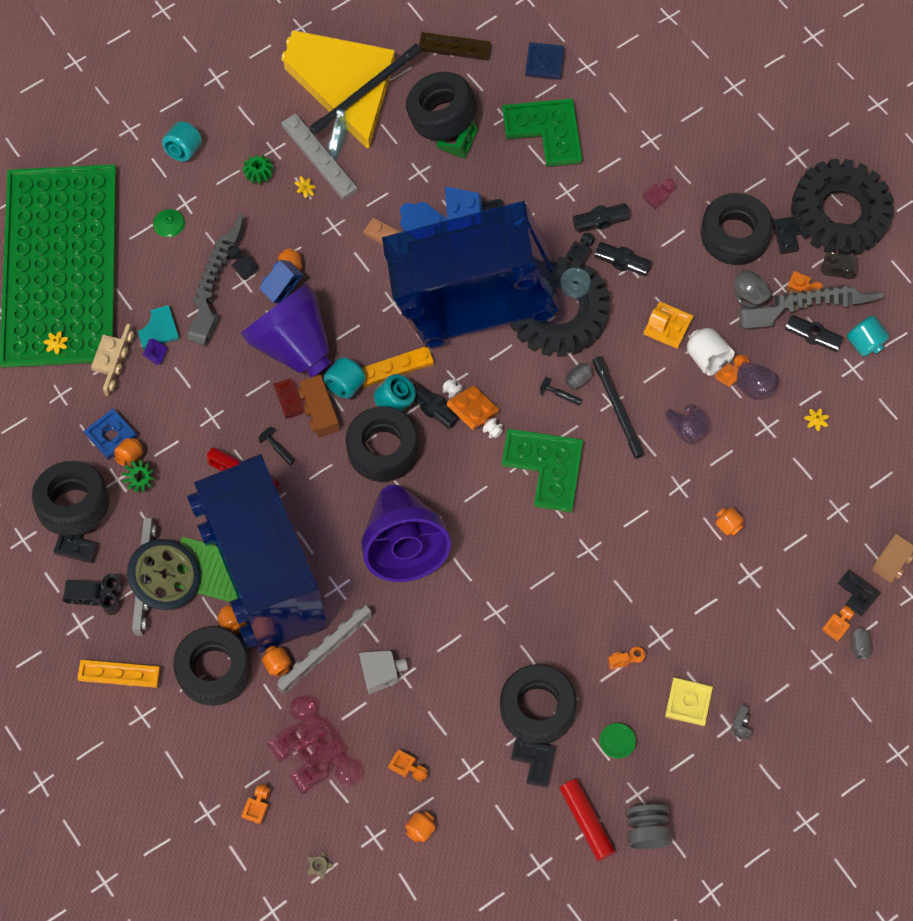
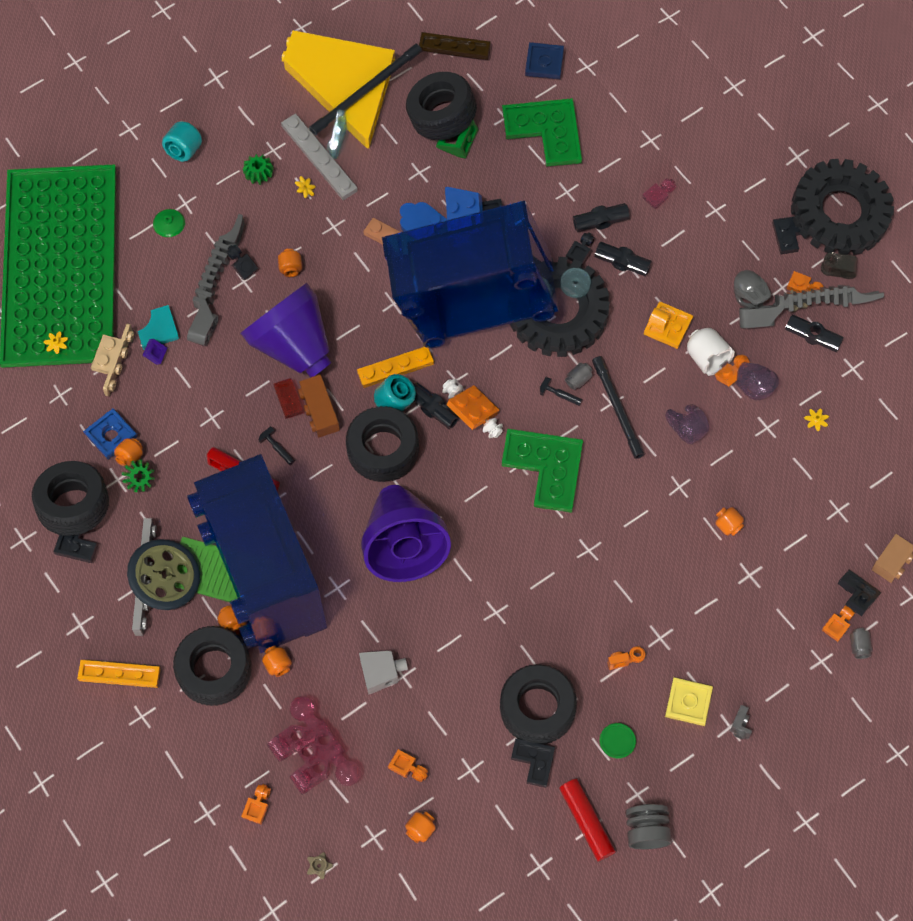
(94, 593): black piece -> none
(280, 281): brick -> none
(318, 654): light grey plate -> none
(344, 377): teal head -> none
(736, 207): black tyre -> none
(868, 336): teal head -> none

